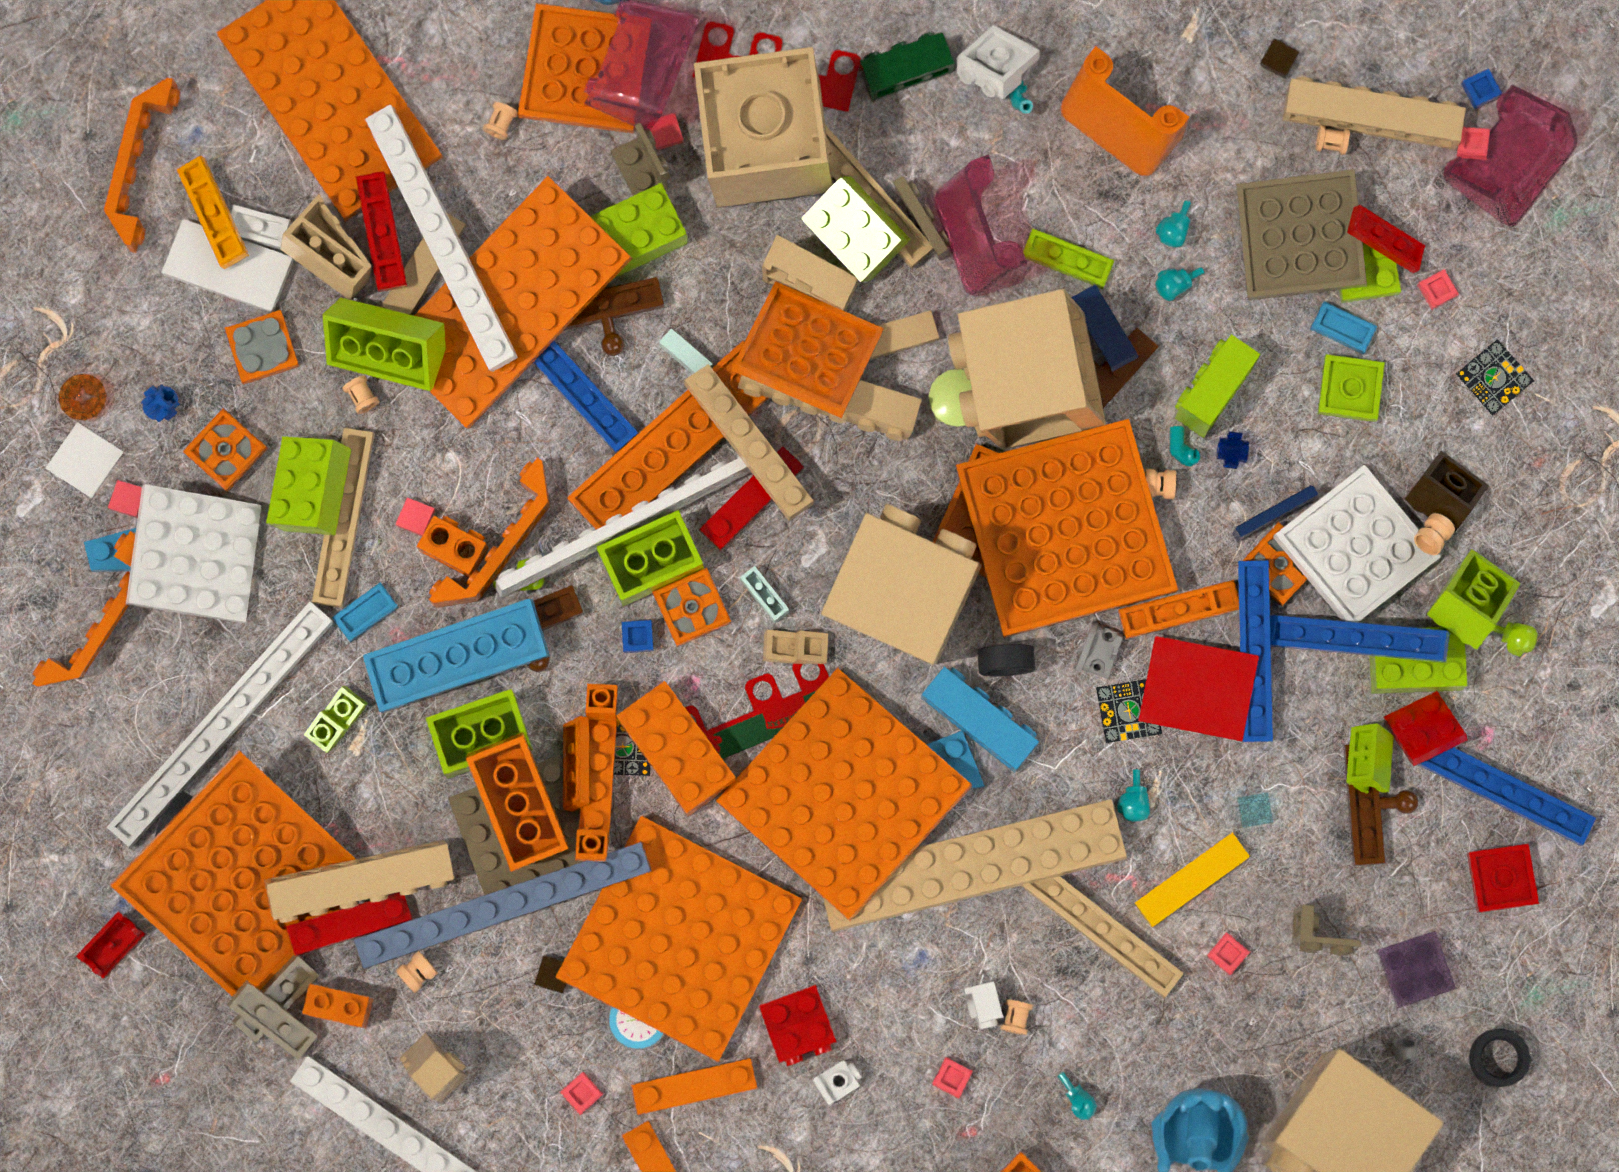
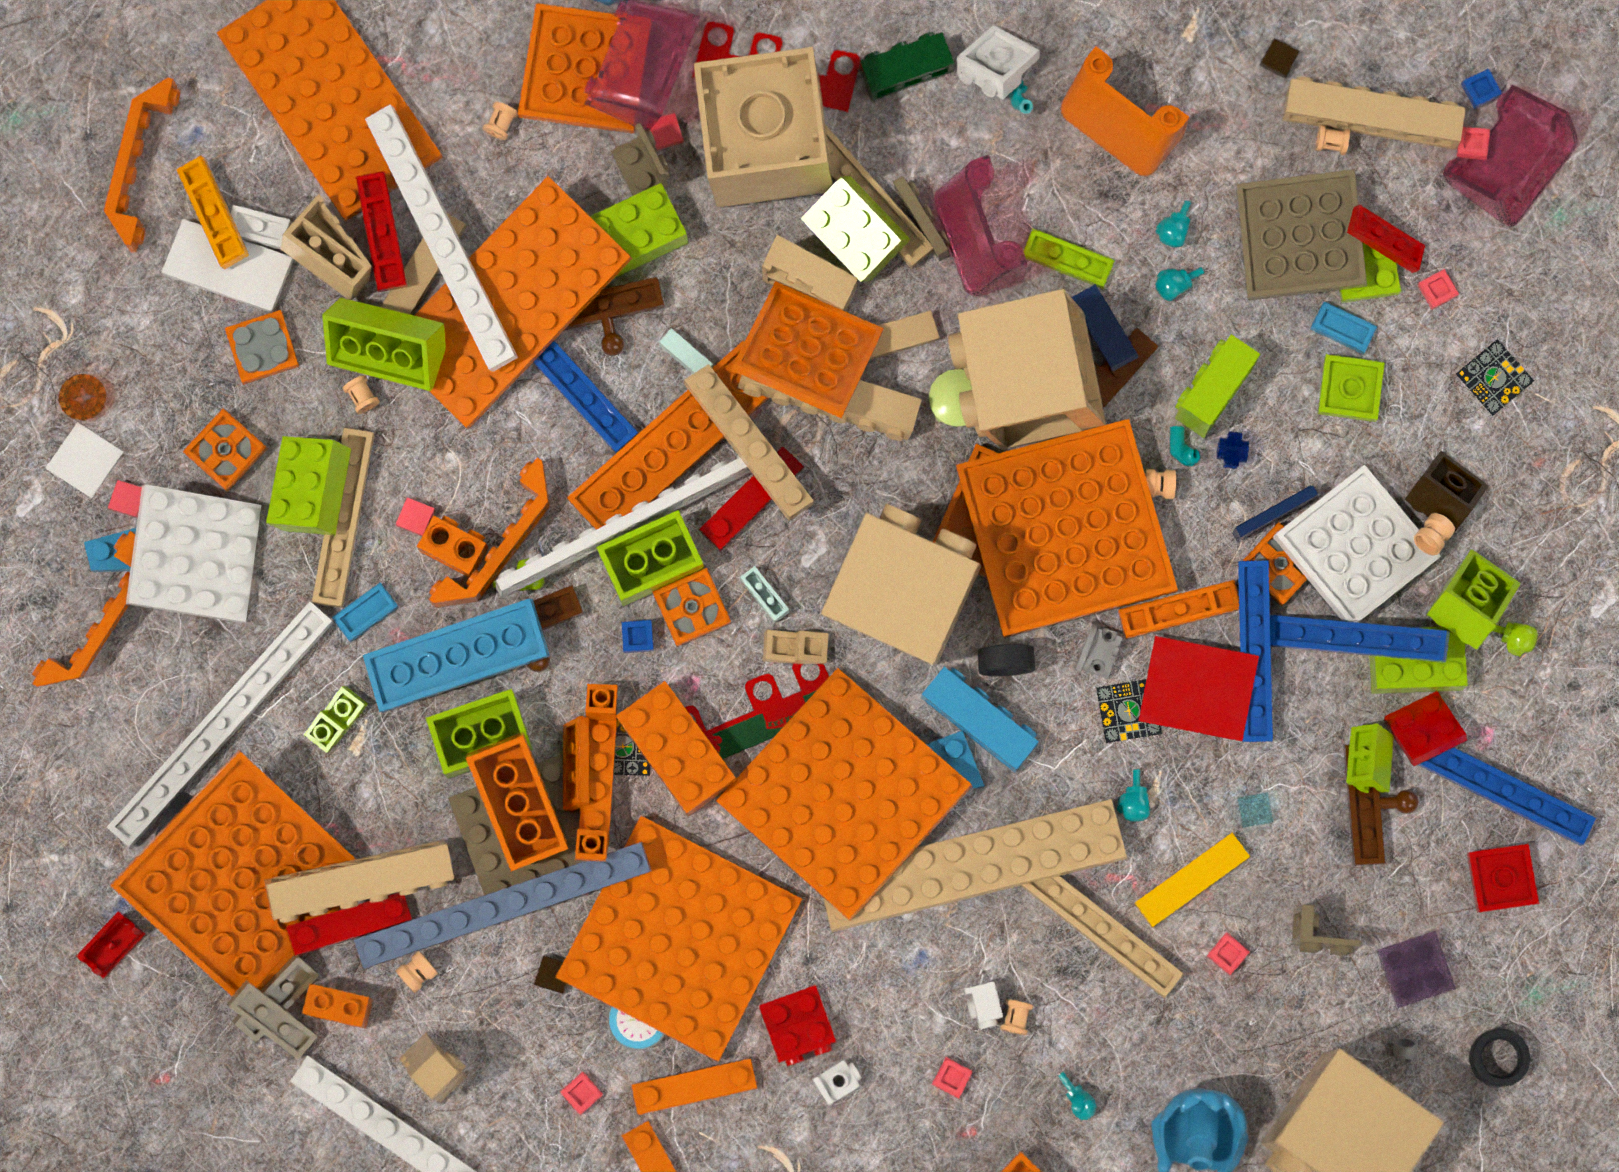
(160, 403): blue gear -> none

